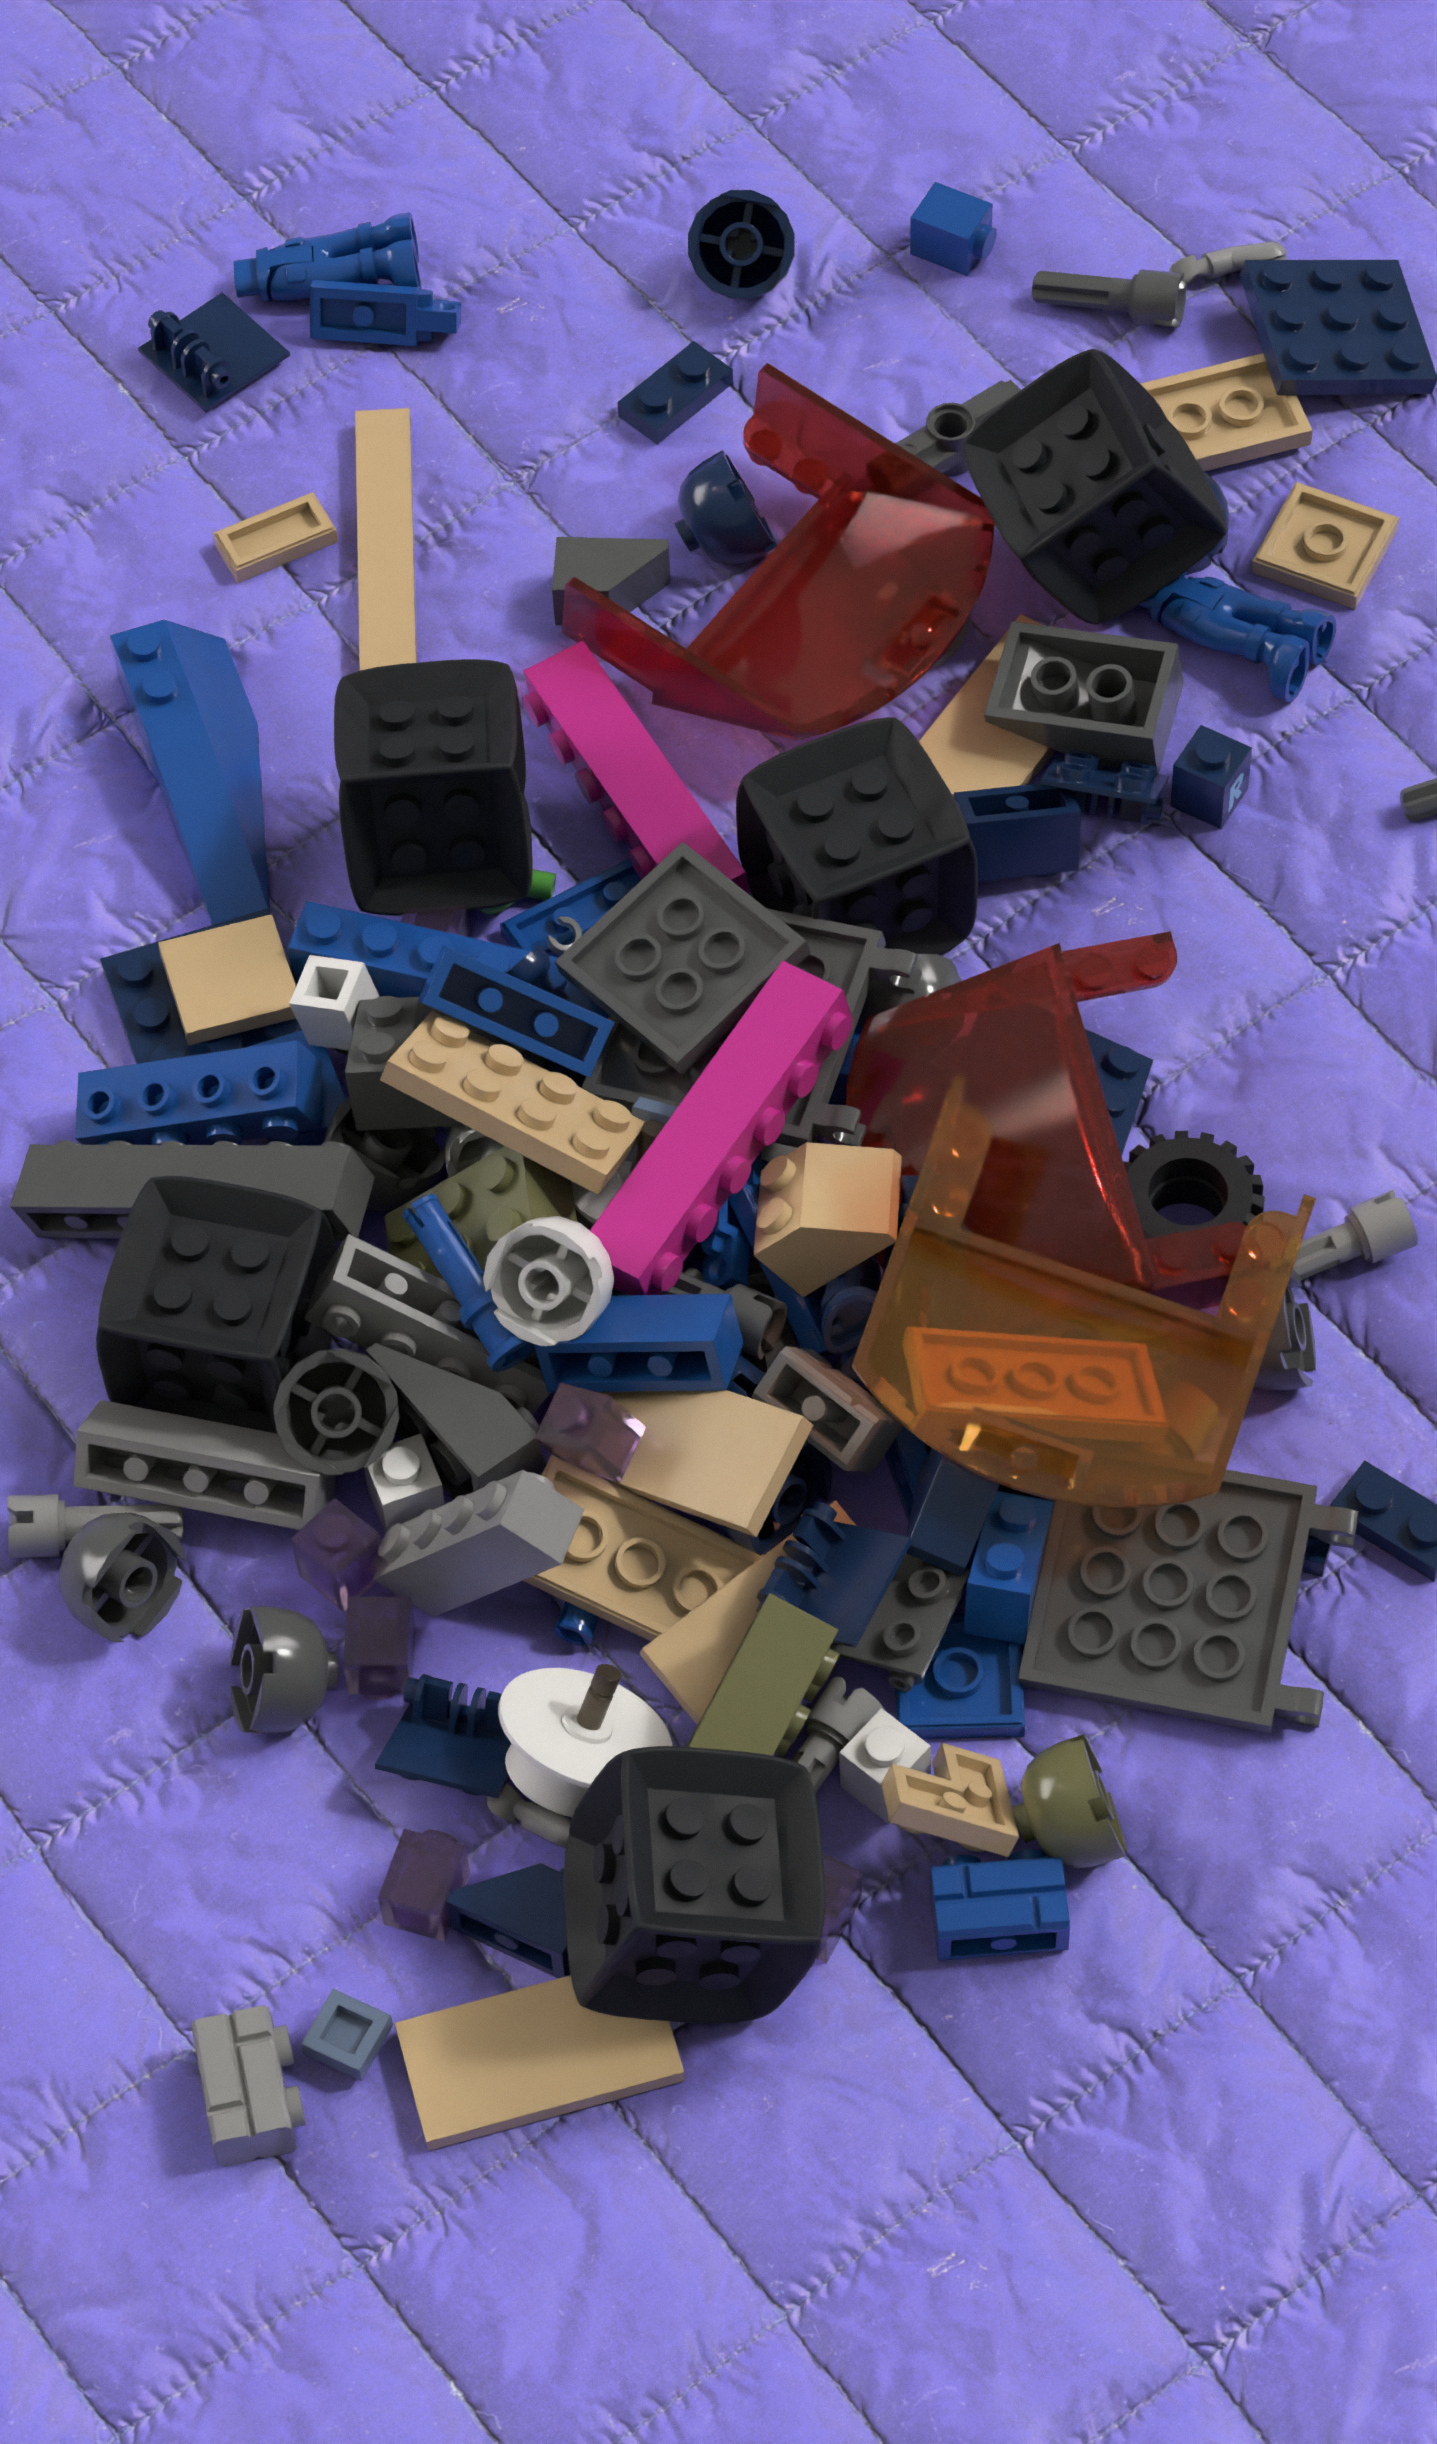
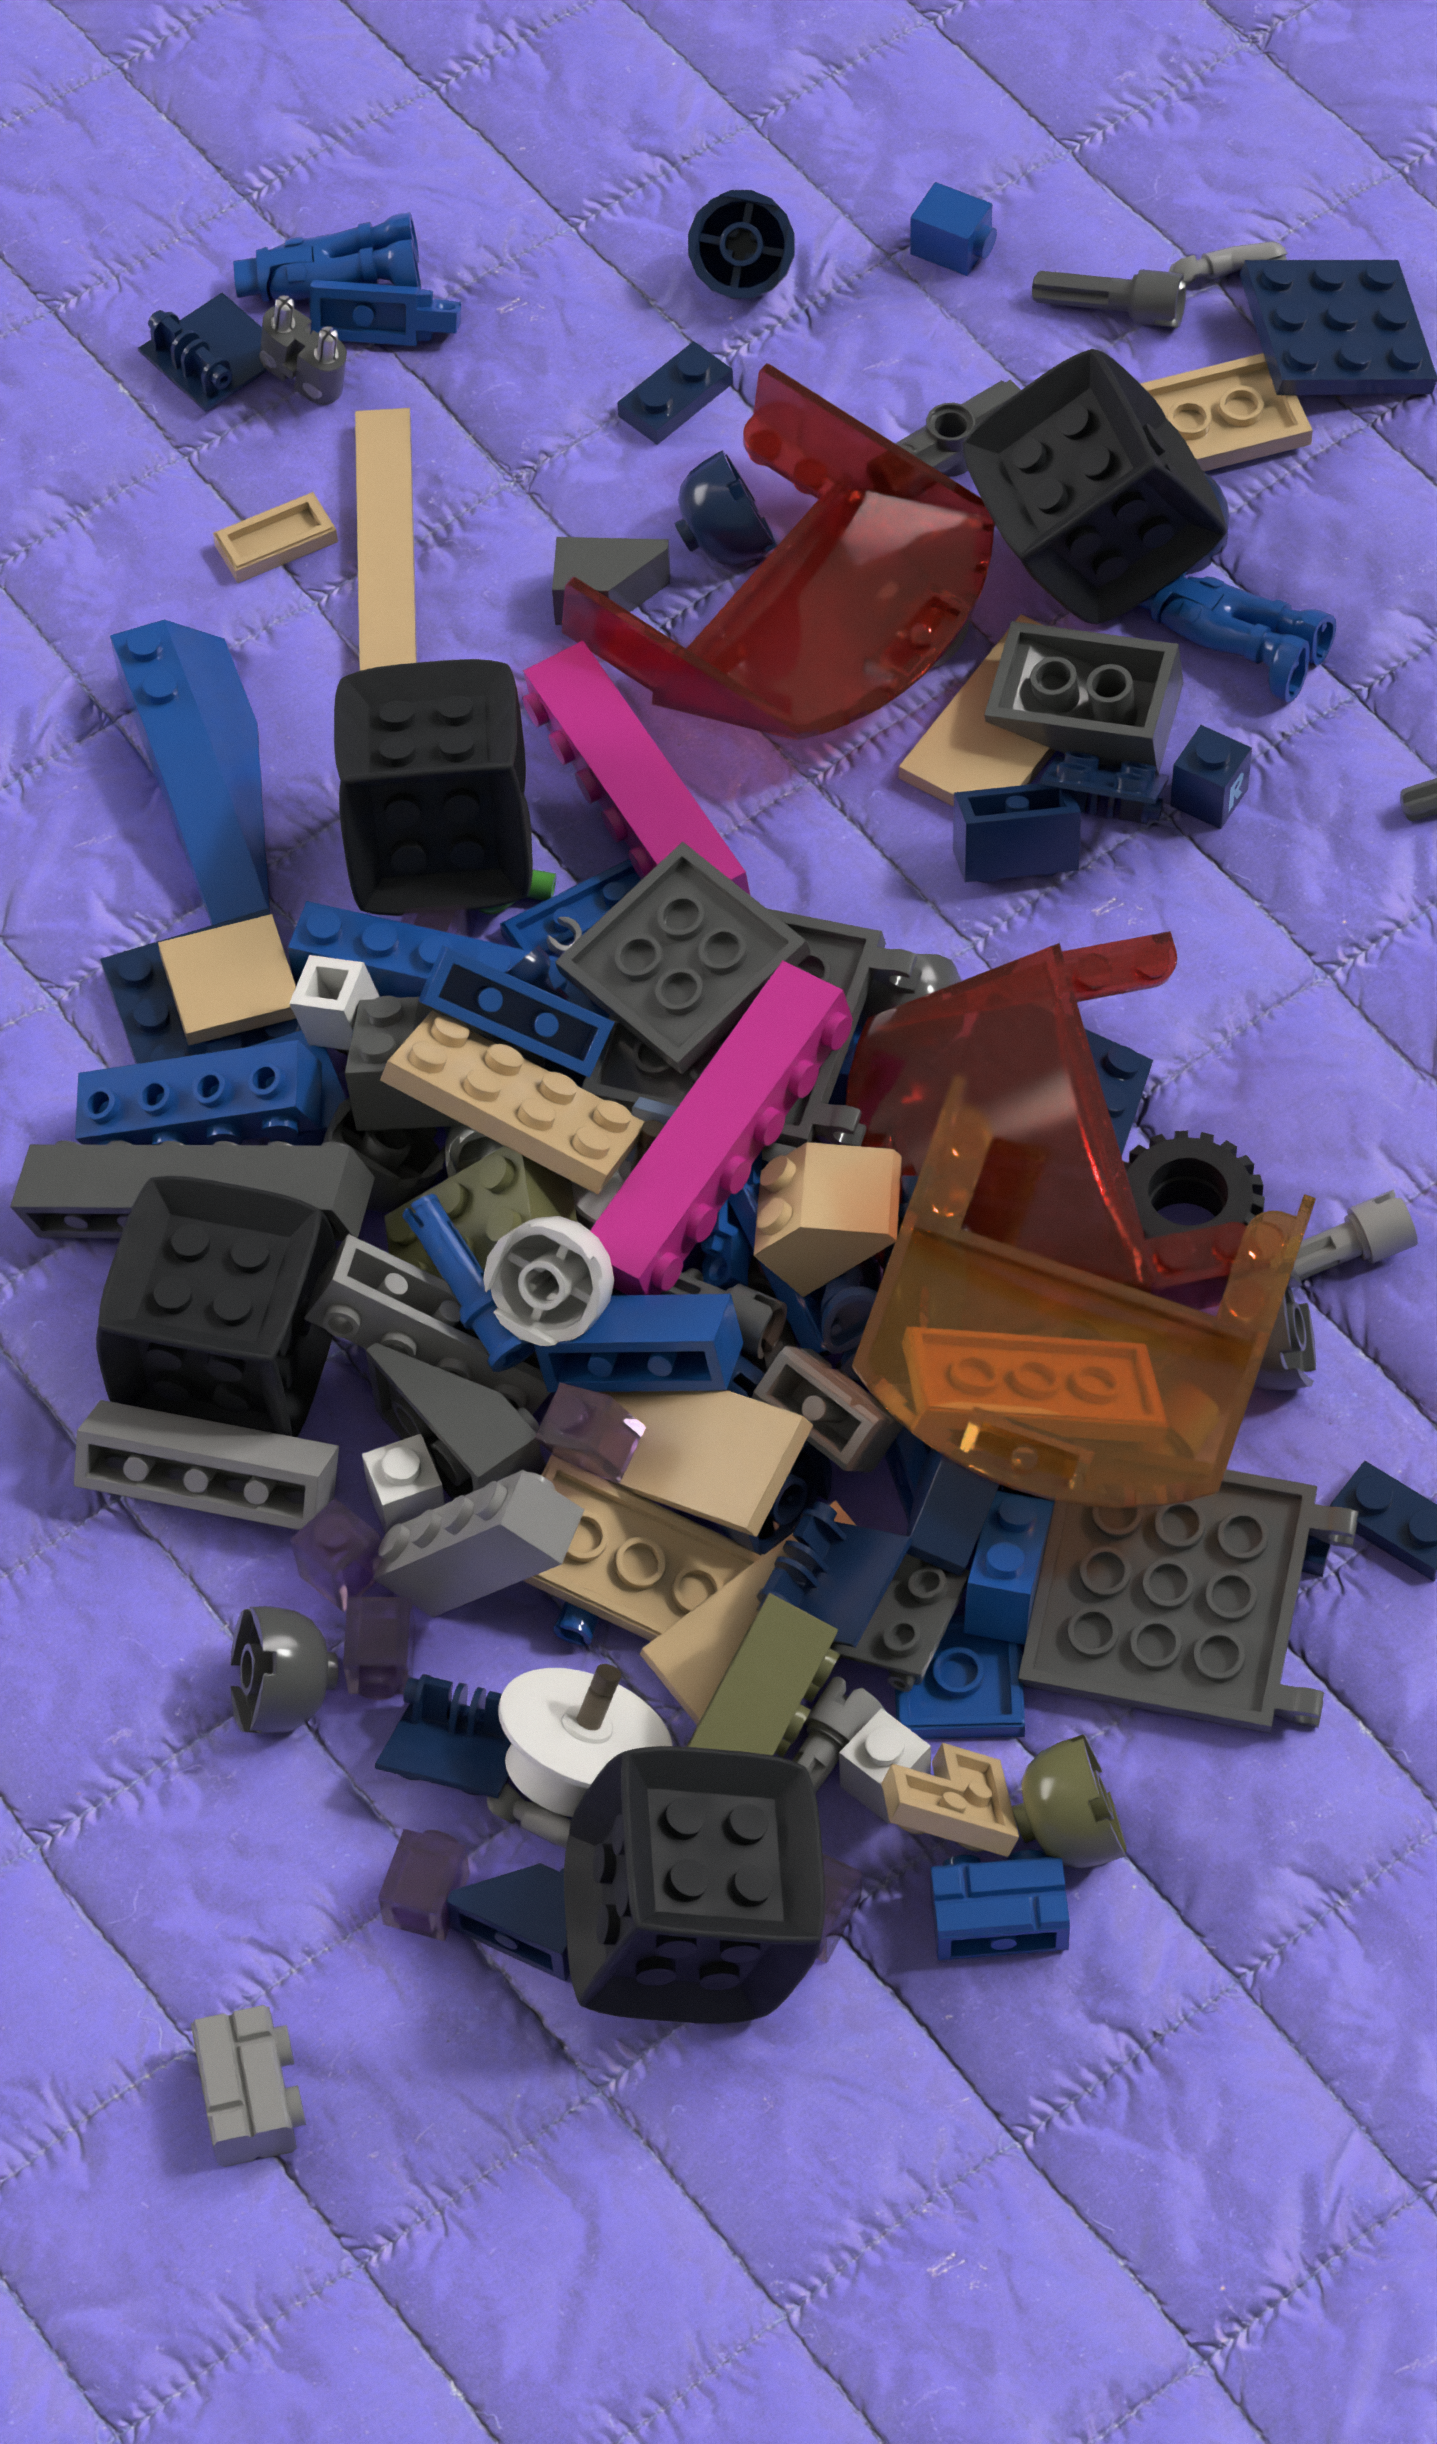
(45, 1526): light grey piece -> none
(121, 1574): dark grey cylinder -> none
(292, 352): none -> dark grey piece
(336, 1411): dark grey cylinder -> none
(347, 2034): sand blue plate -> none
(527, 2061): tan tile -> none
(861, 837): black piece -> none
(1325, 545): tan tile -> none

